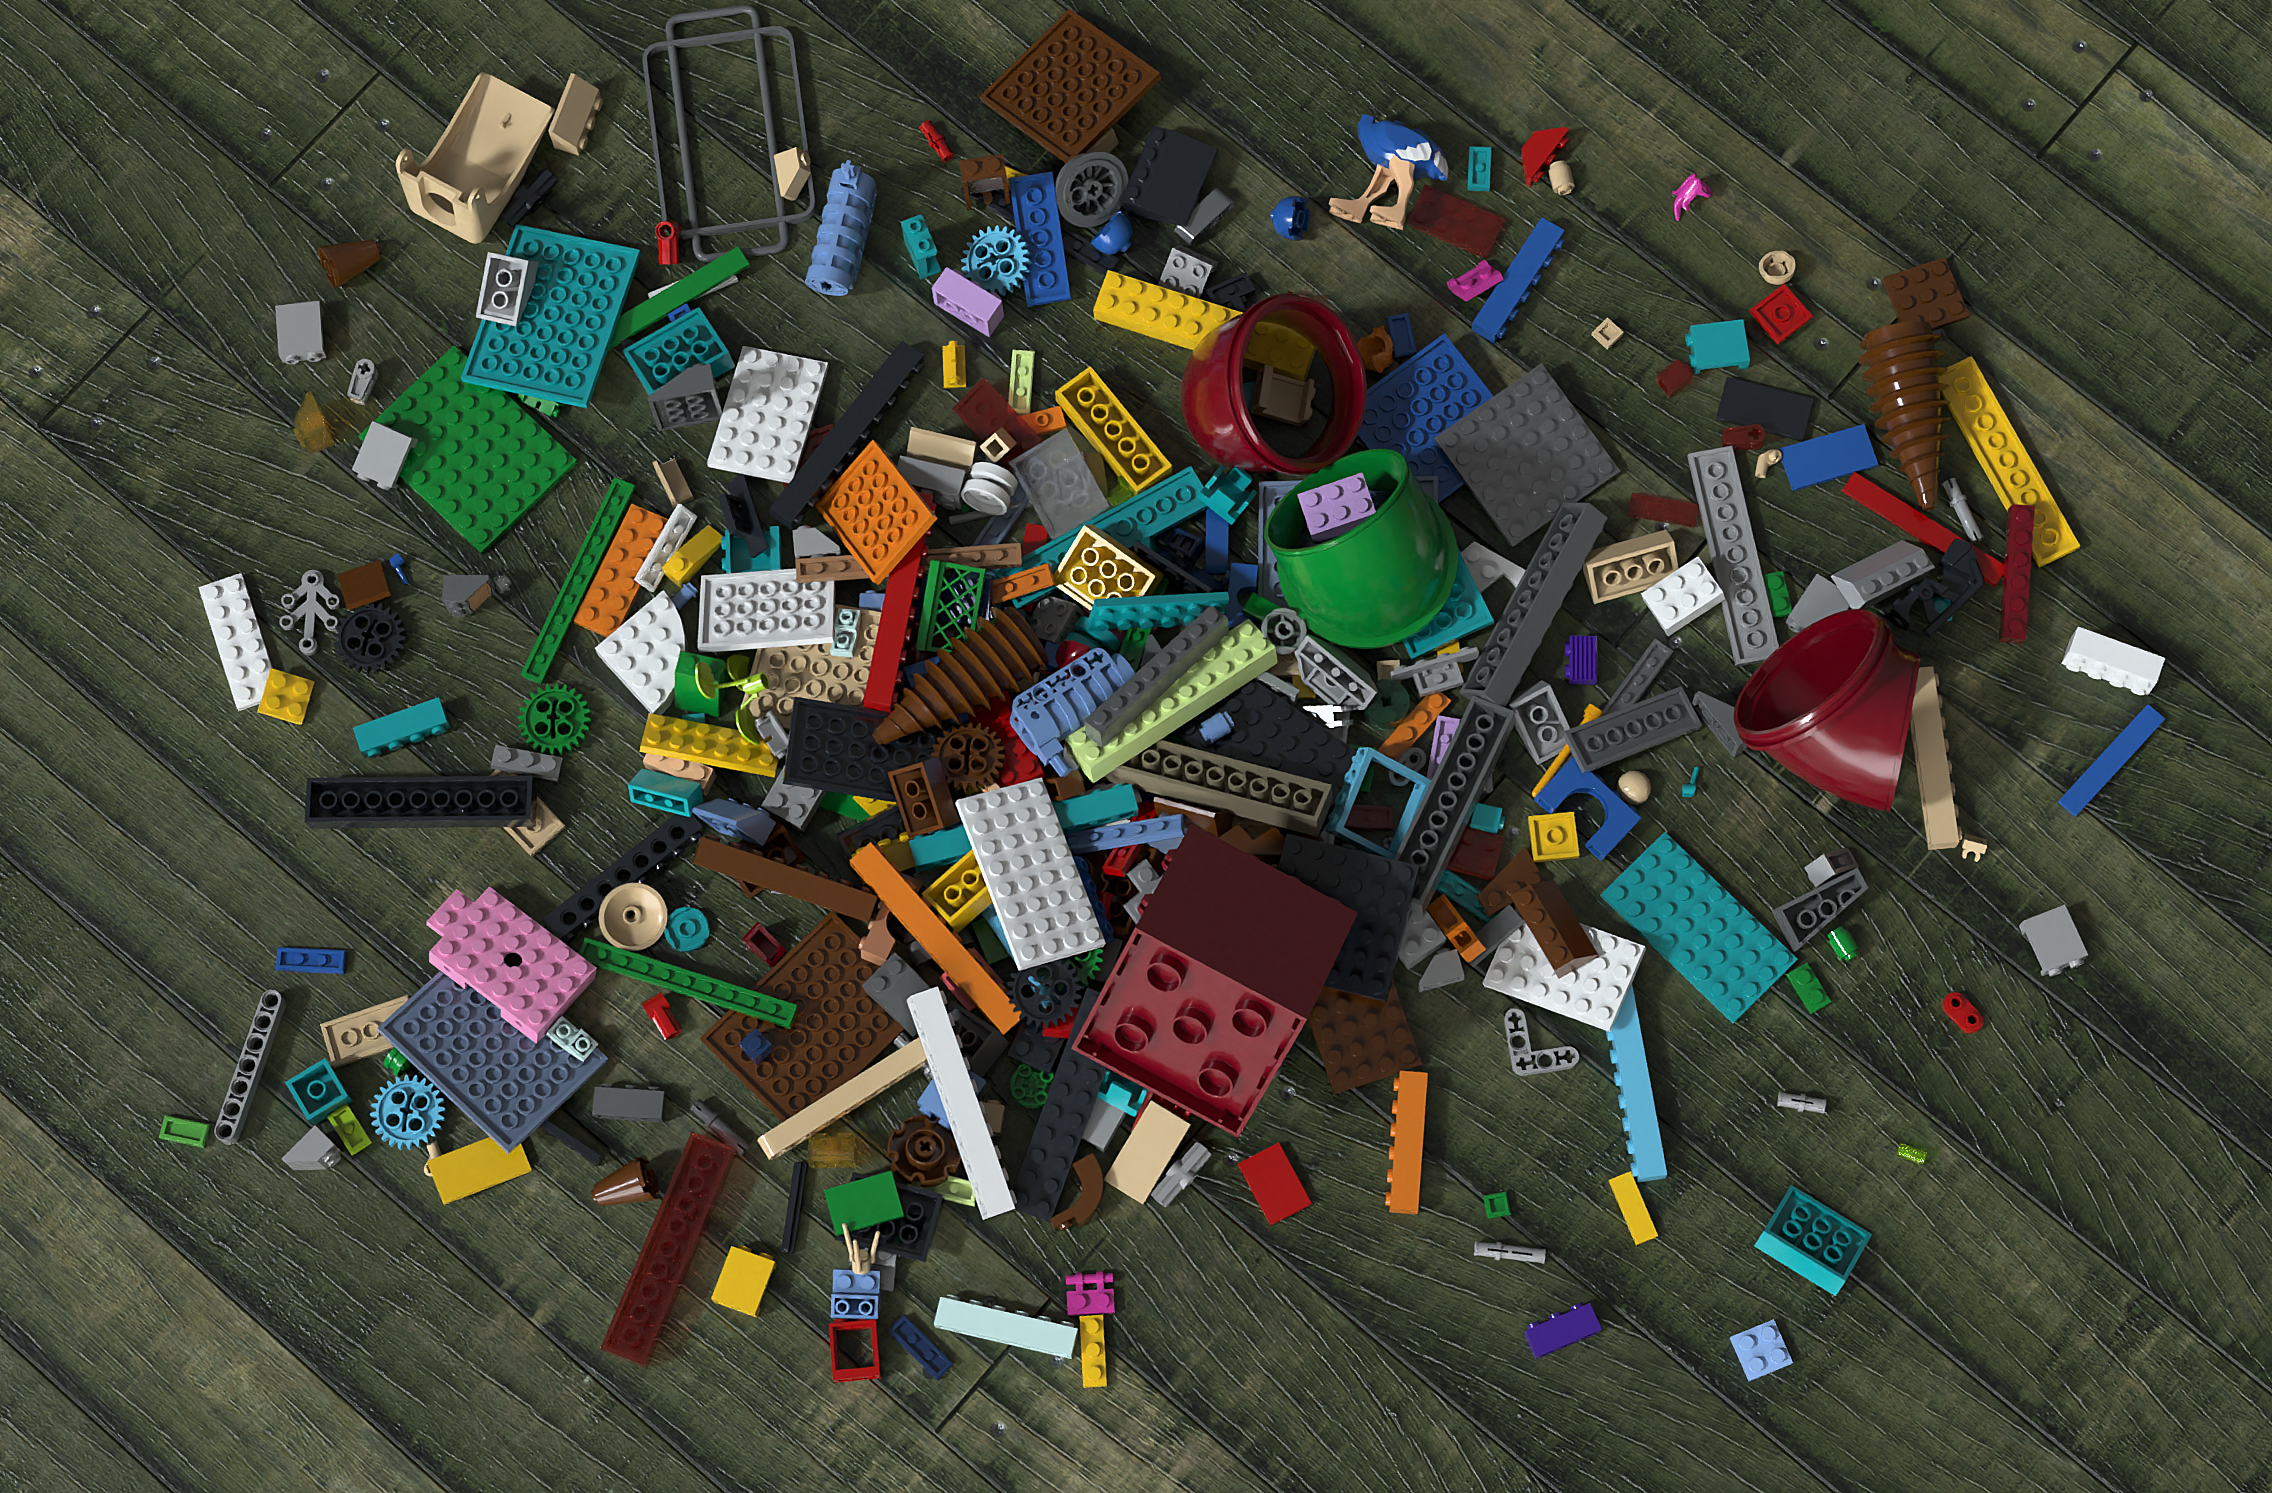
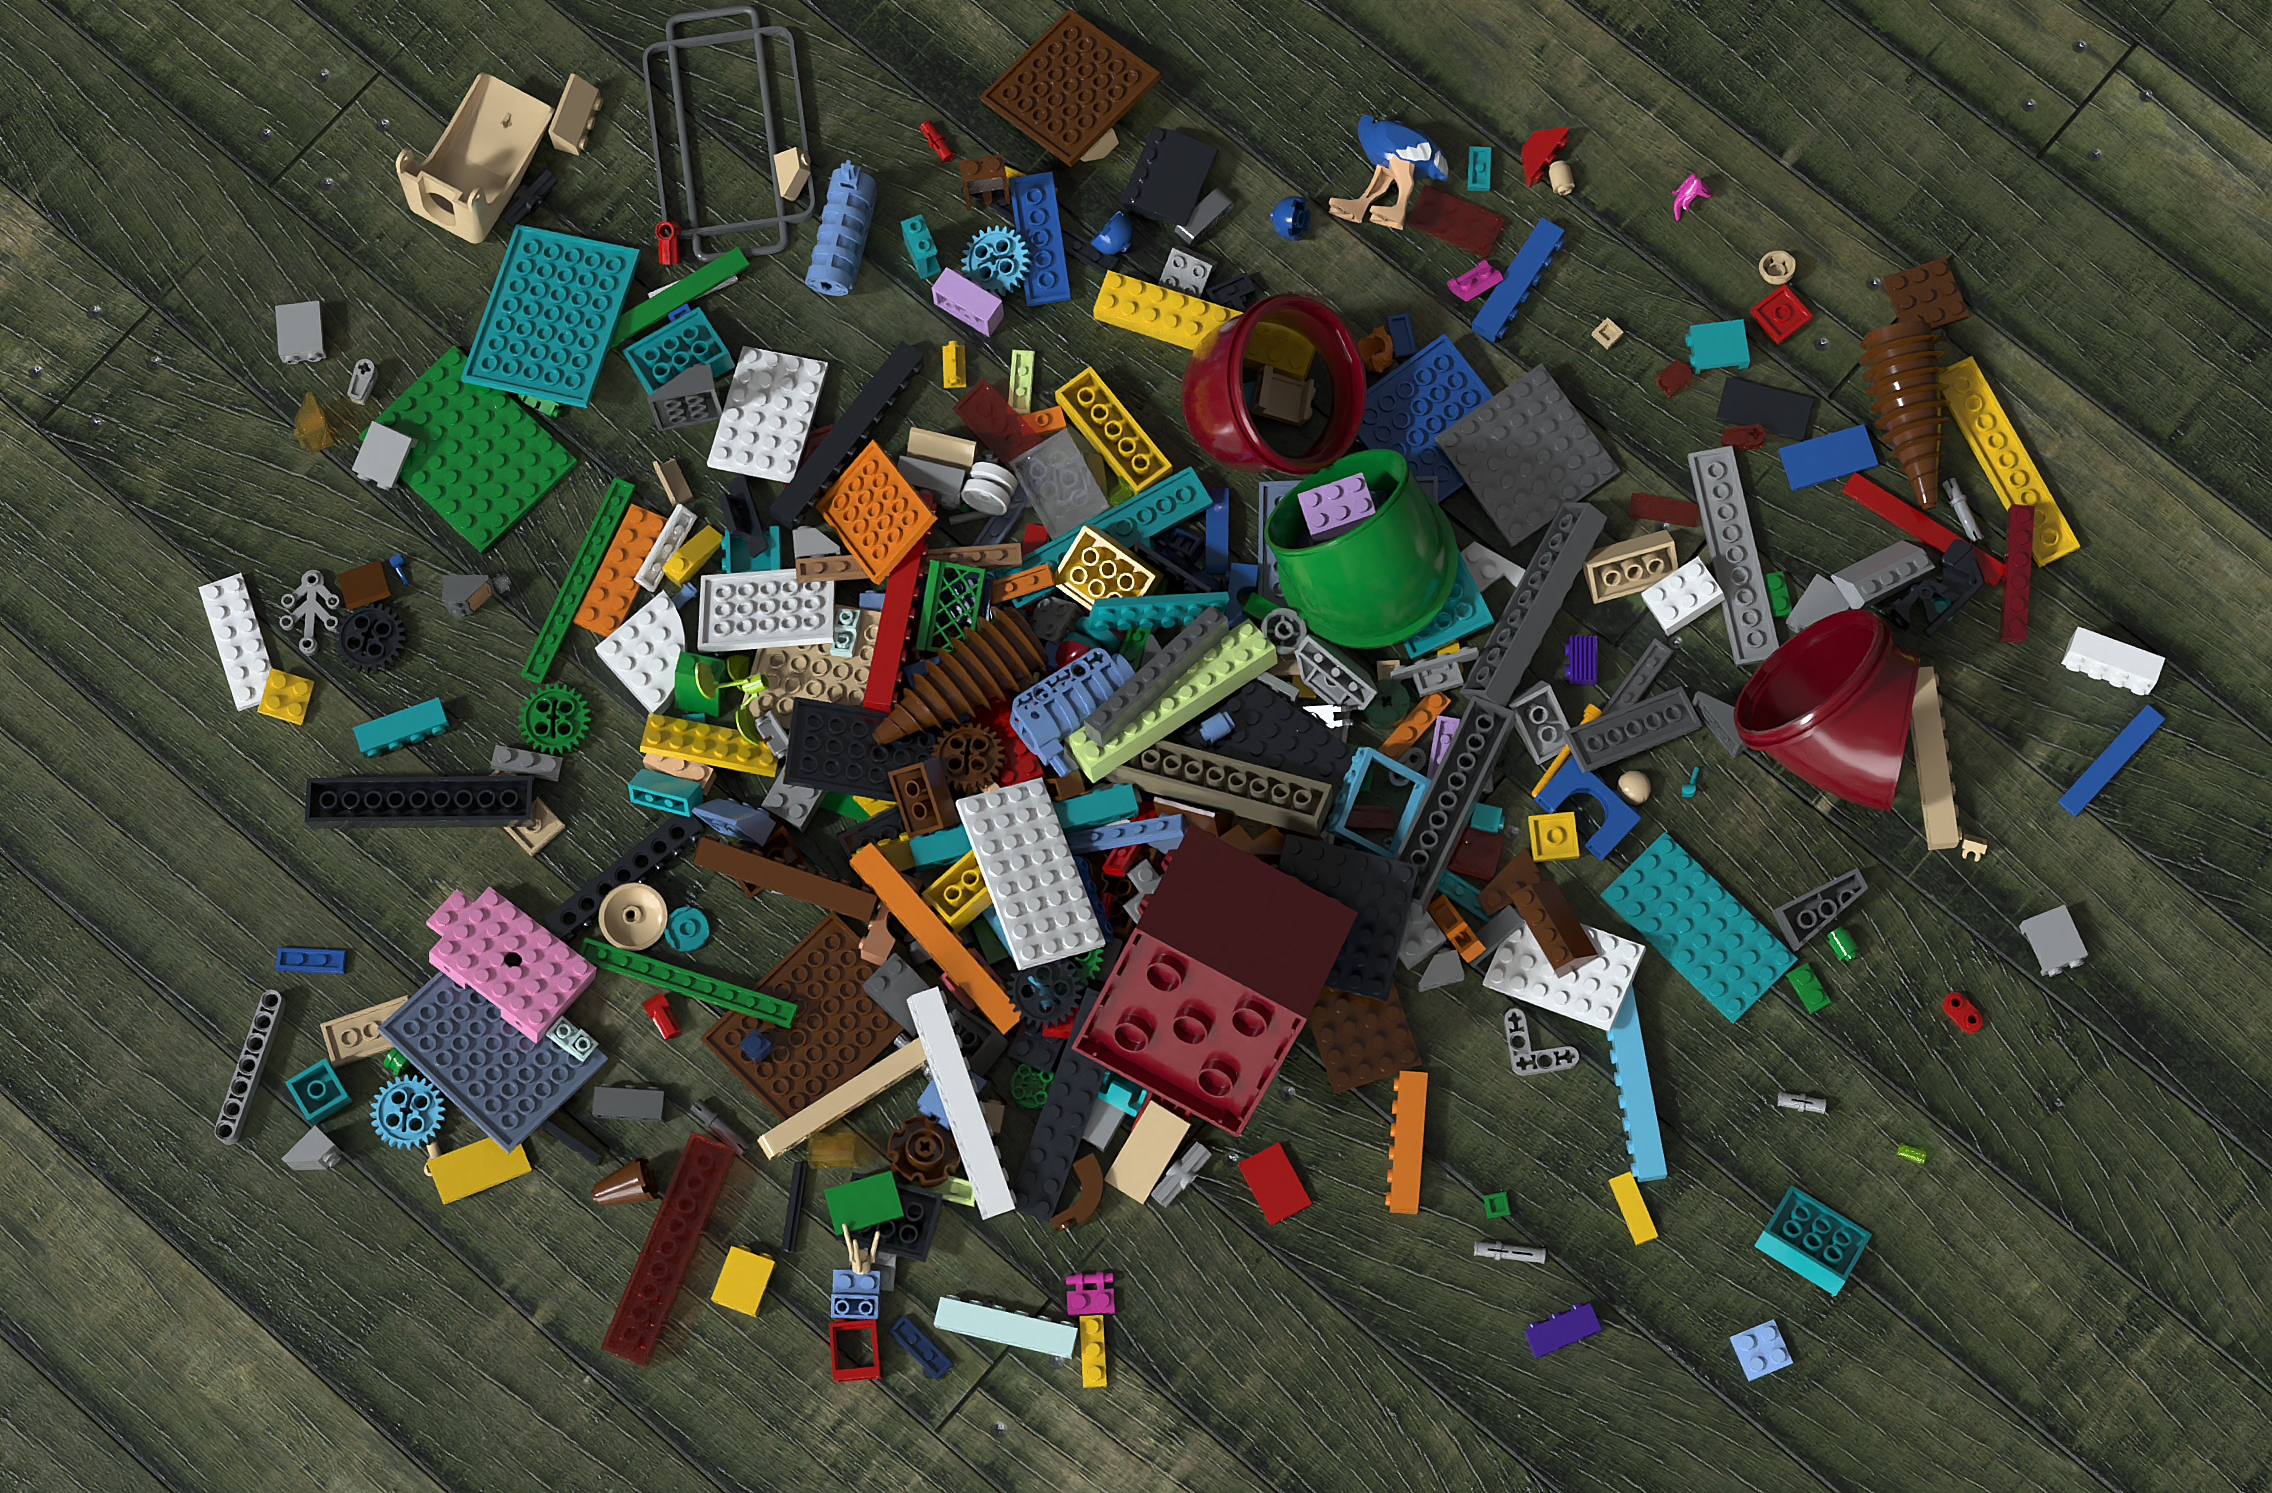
(184, 1131): bright green tile -> none
(348, 259): reddish brown cone -> none
(349, 1129): lime plate -> none
(505, 288): light grey slope -> none
(763, 945): dark red slope -> none
(998, 445): tan brick -> none
(1089, 188): dark grey piece -> none
(1227, 493): teal panel -> none
(1765, 460): tan arm -> none
(1830, 866): light grey slope -> none

